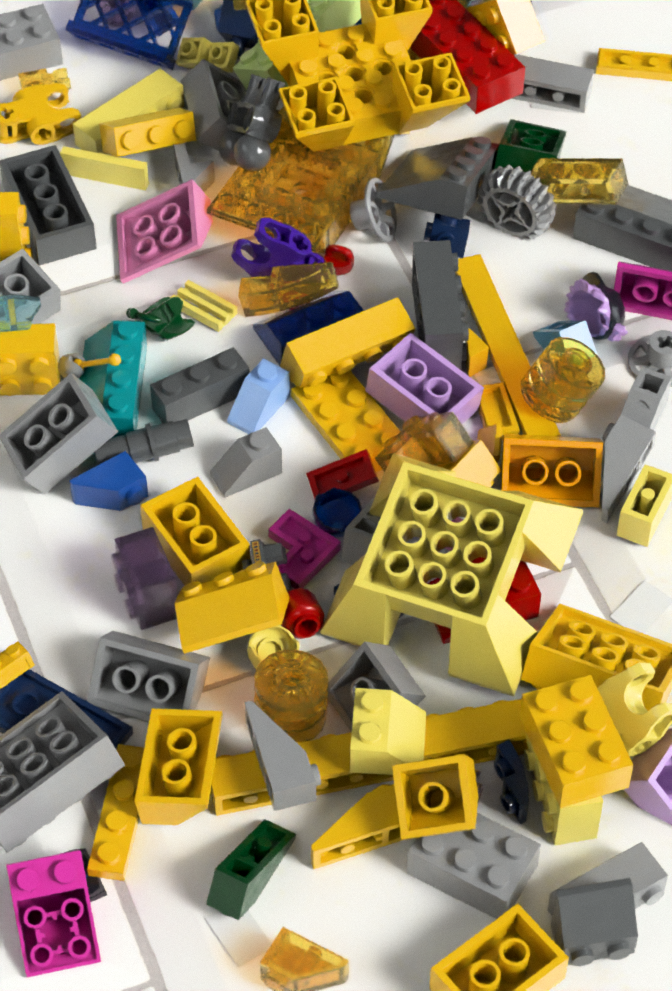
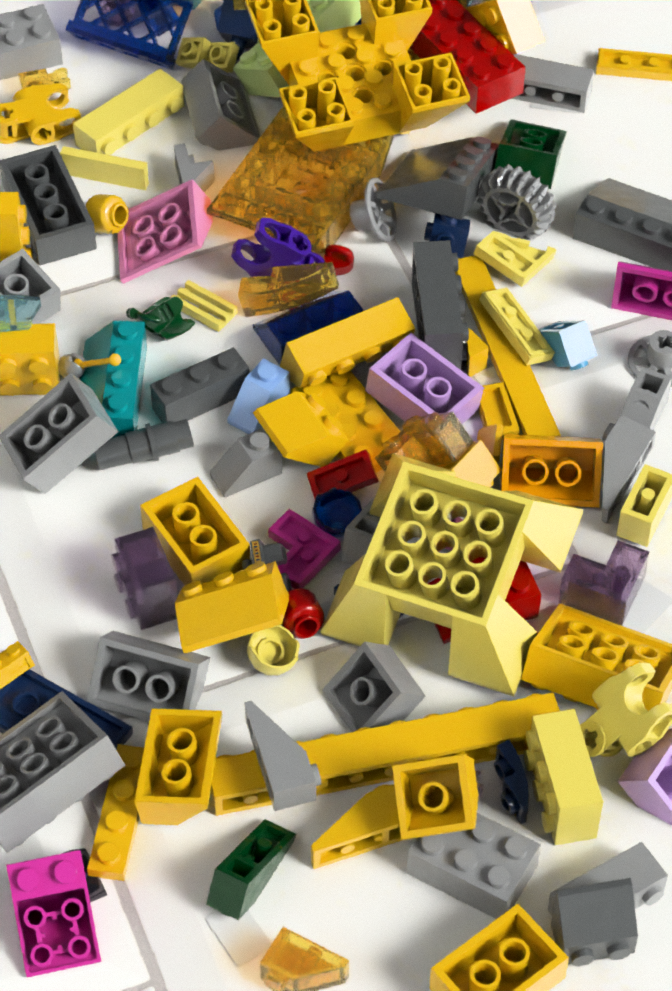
(107, 213): none -> yellow head
(110, 484): blue slope -> none
(147, 132): yellow brick -> none
(252, 125): dark grey piece -> none
(293, 692): clear yellow wheel -> none
(302, 428): none -> yellow slope
(385, 731): light yellow slope -> none
(513, 256): none -> light yellow wing
(517, 326): none -> light yellow tile
(562, 379): clear yellow wheel -> none
(575, 741): yellow brick -> none
(582, 179): clear yellow brick -> none
(597, 305): lavender hair -> none
(608, 588): none -> clear purple brick

